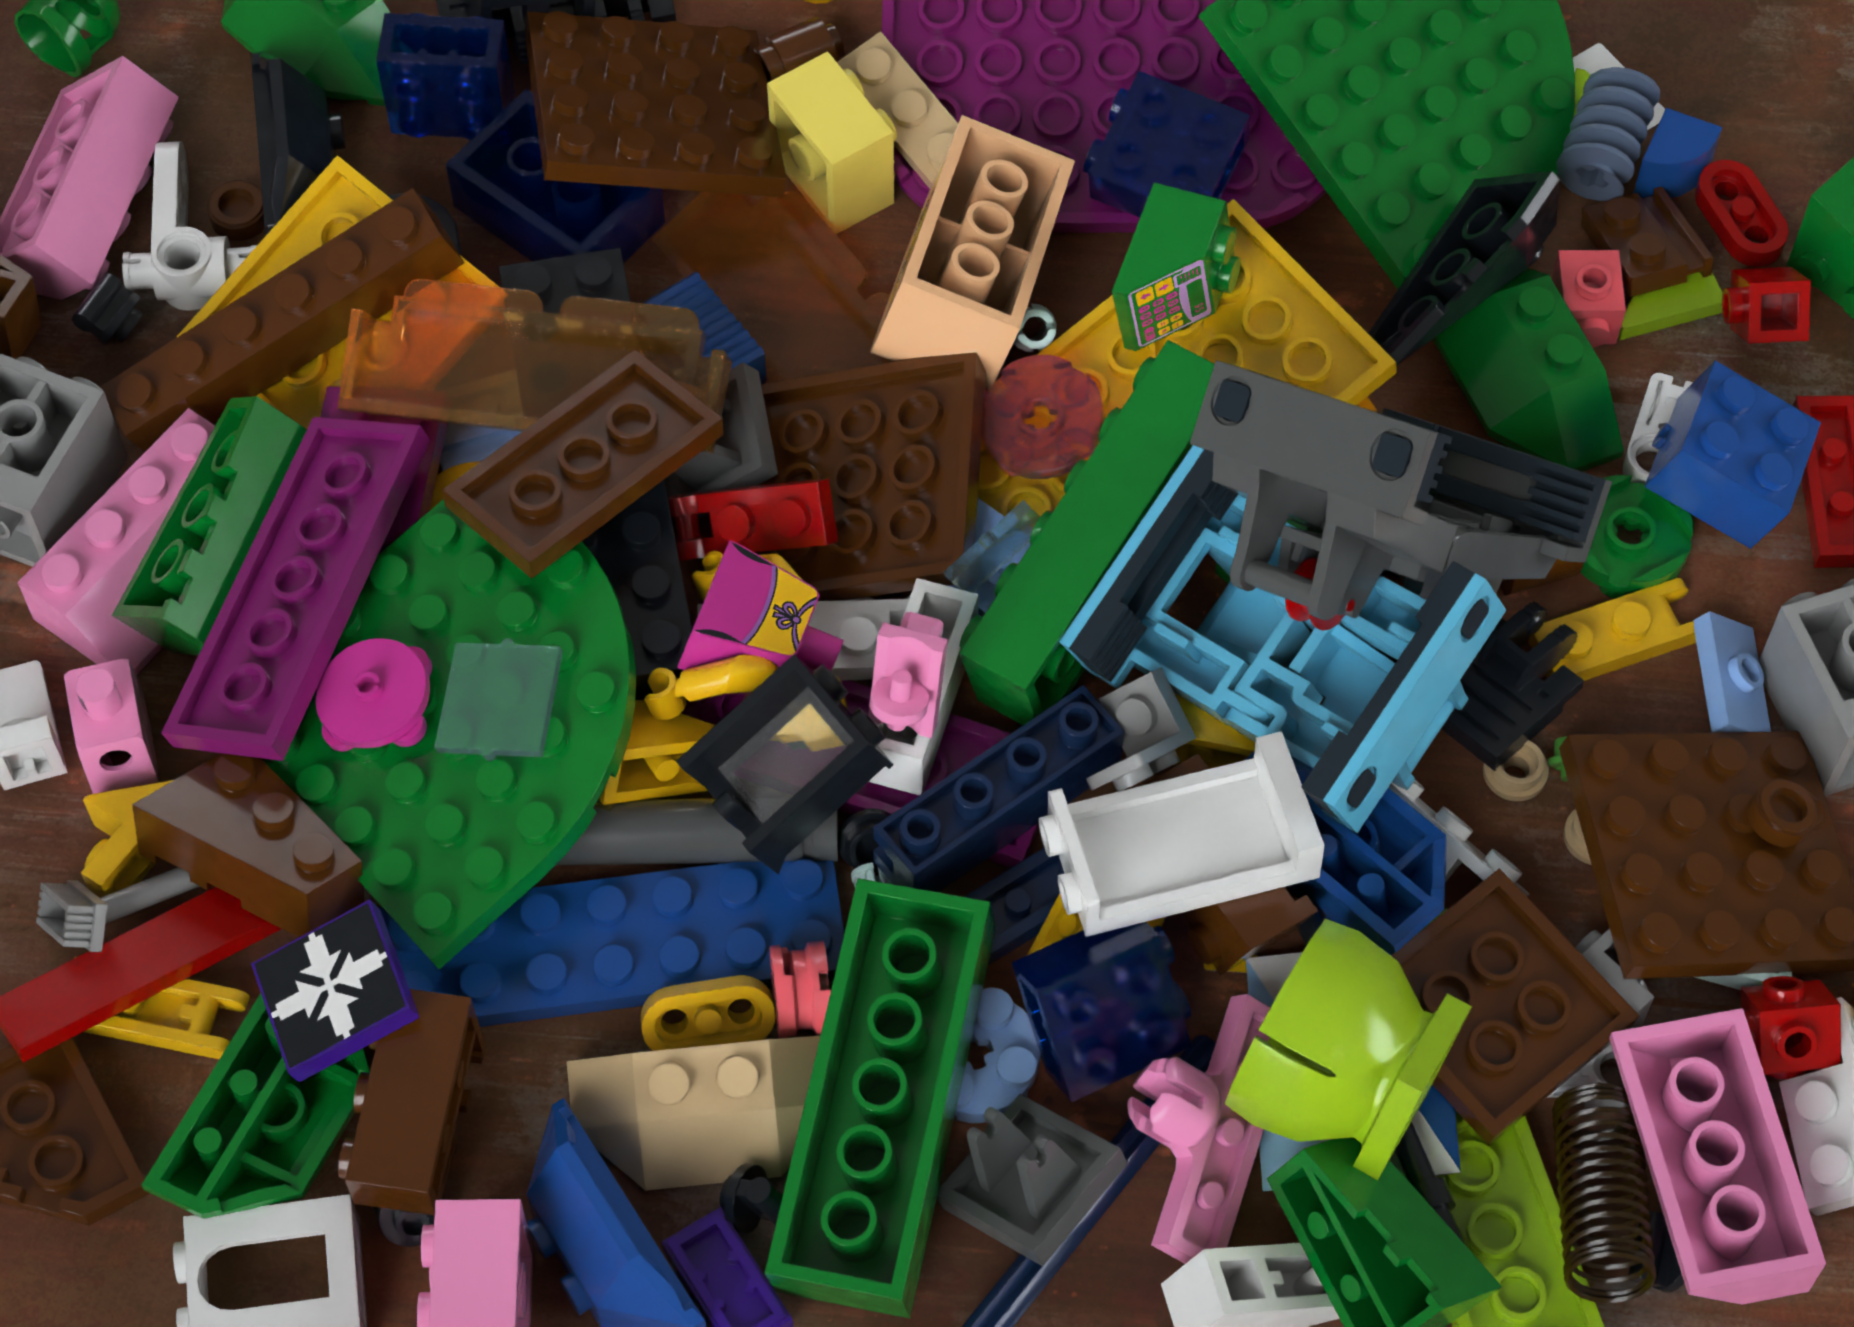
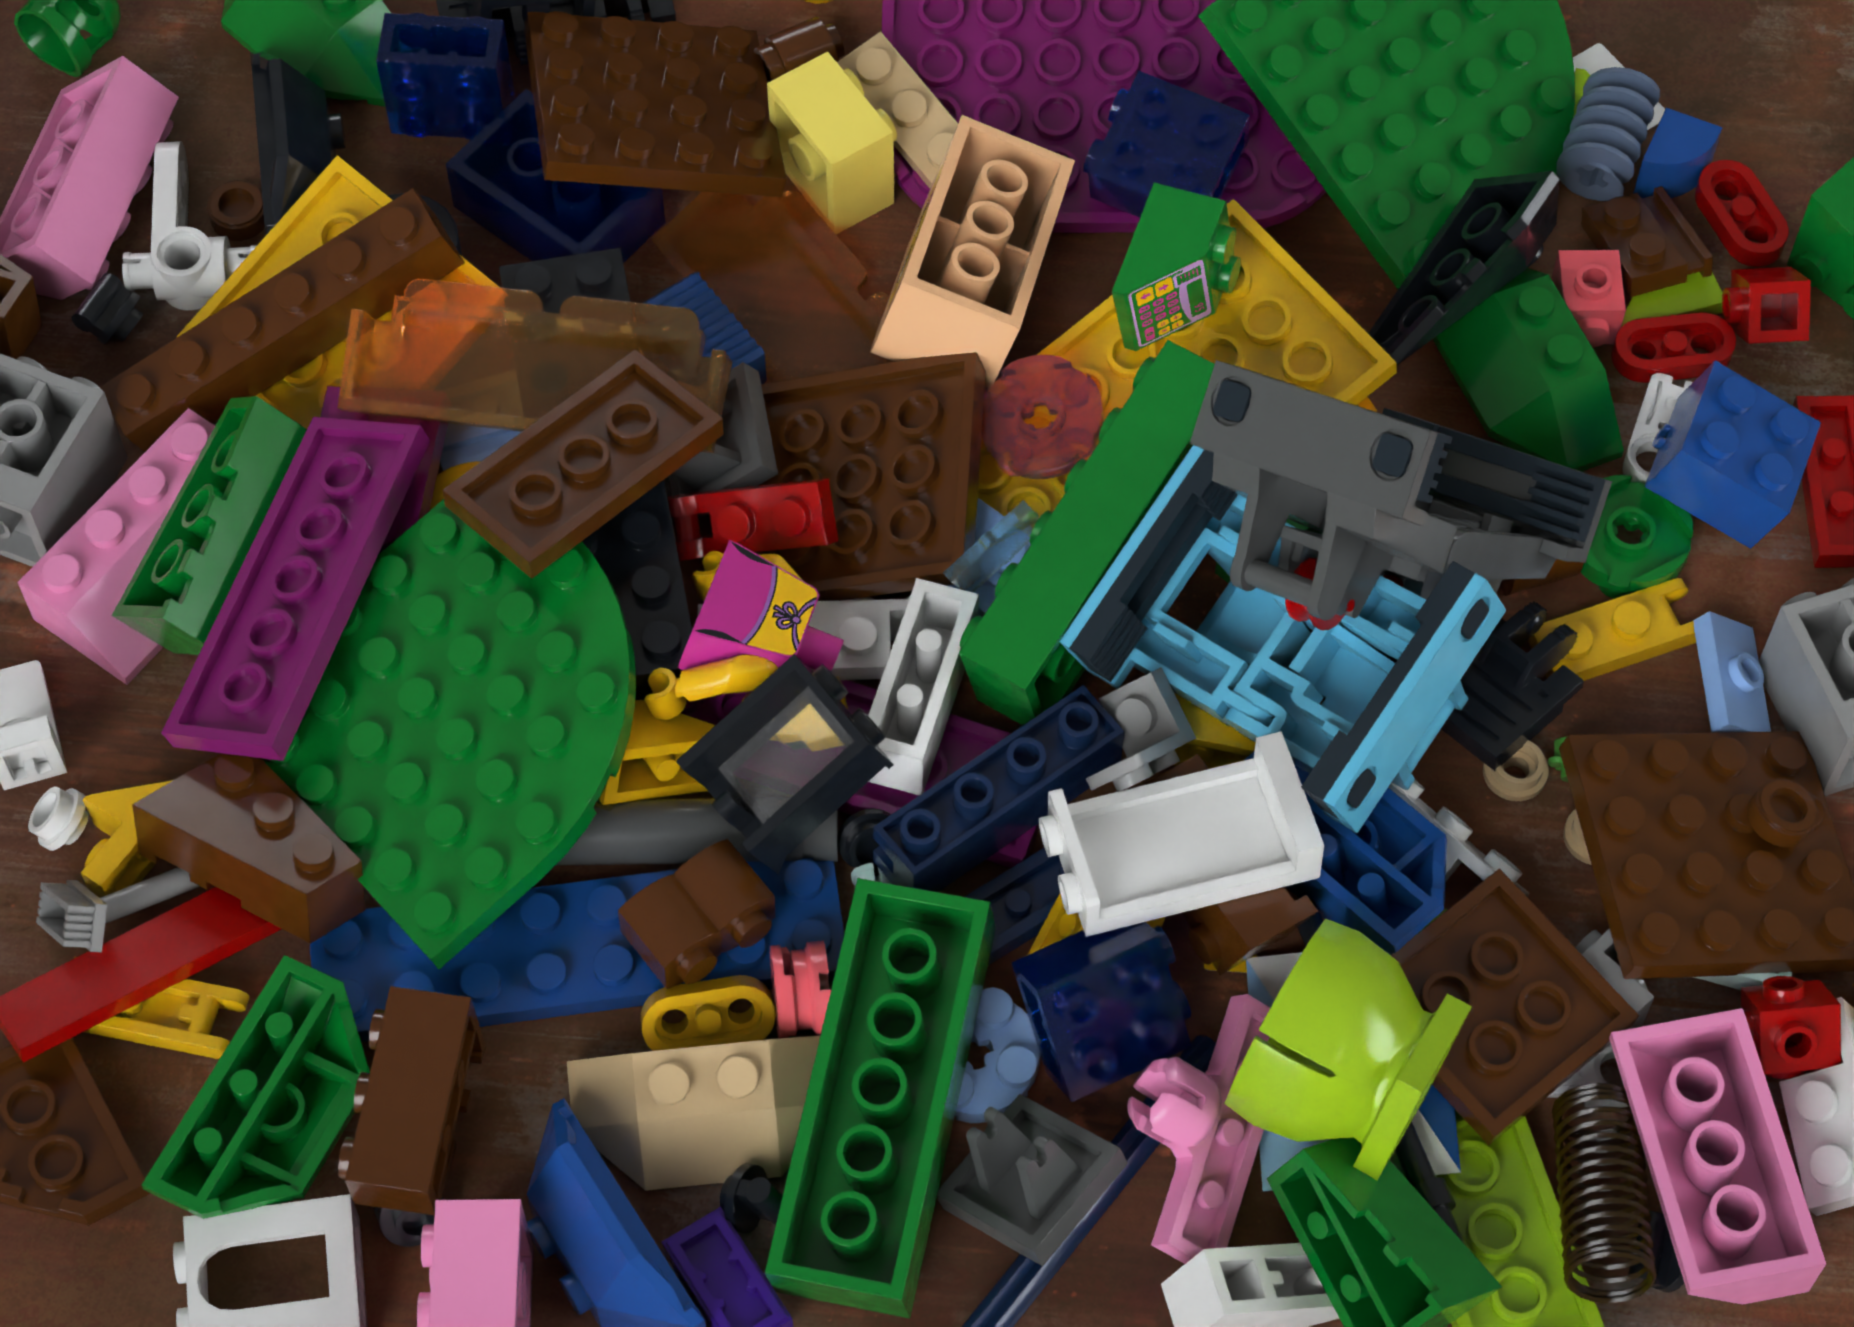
(58, 818): none -> white plate
(110, 716): bright pink torso -> none
(334, 991): tile -> none
(374, 695): dark pink piece -> none
(499, 699): clear light blue piece -> none
(698, 914): none -> reddish brown brick
(909, 674): bright pink hips -> none
(1046, 333): light aqua pin -> none
(1670, 345): none -> red plate

